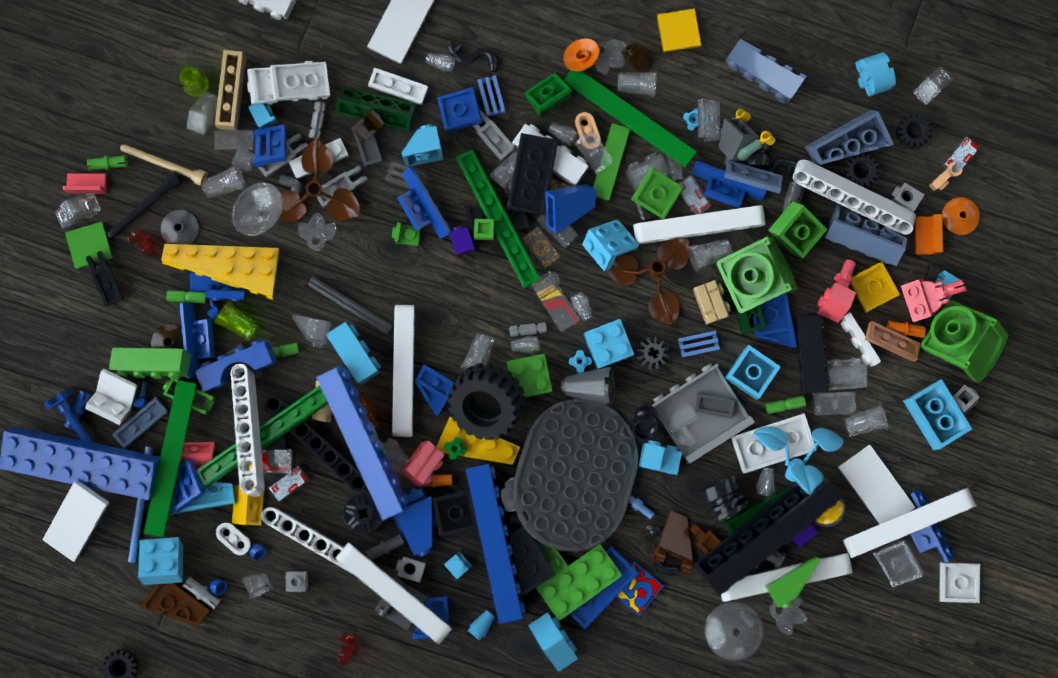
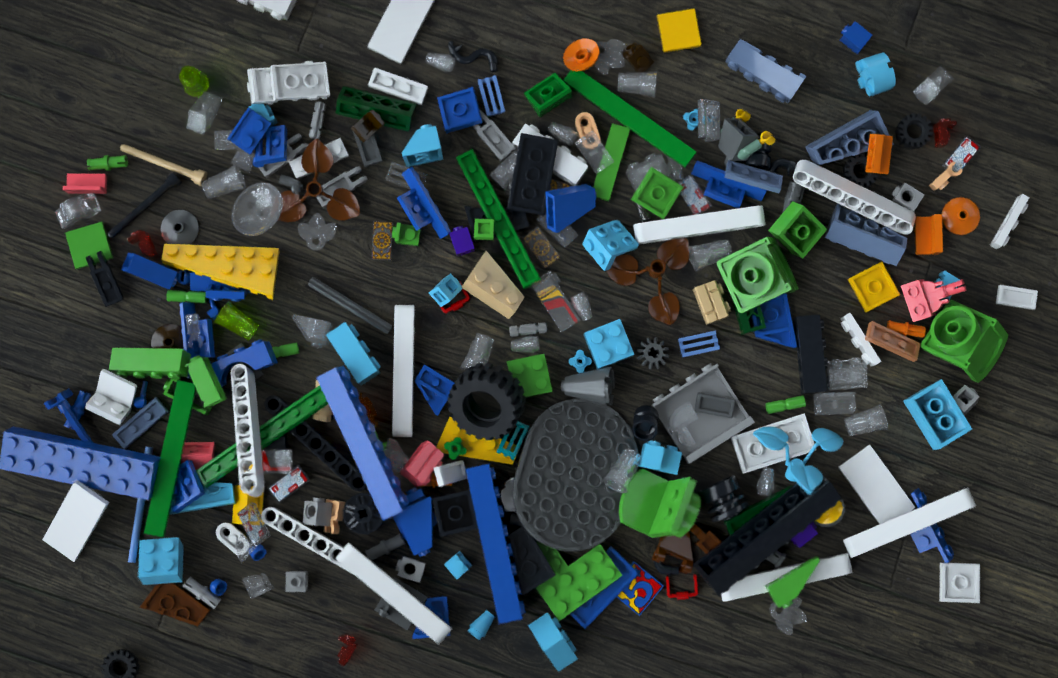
(149, 271): none -> blue slope
(186, 277): none -> blue hinge
(193, 329): none -> clear bar
(205, 381): none -> bright green window
(230, 90): tan brick -> none
(244, 548): none -> clear tile
(249, 131): none -> blue plate
(253, 524): none -> clear tile
(317, 512): none -> light grey brick
(336, 515): none -> light nougat plate
(382, 240): none -> tile
(446, 290): none -> medium azure brick
(450, 473): none -> white tile
(457, 305): none -> red piece
(493, 286): none -> tan wedge
(507, 452): none -> teal tile
(623, 471): none -> clear plant
(659, 505): none -> bright green piece
(682, 595): none -> red piece
(720, 631): clear dish -> none
(752, 372): medium azure brick -> none
(838, 298): coral brick -> none
(855, 37): none -> blue brick
(879, 153): none -> orange panel
(898, 563): clear slope -> none
(941, 134): none -> clear red bracket
(1010, 222): none -> white plate
(1016, 297): none -> white tile

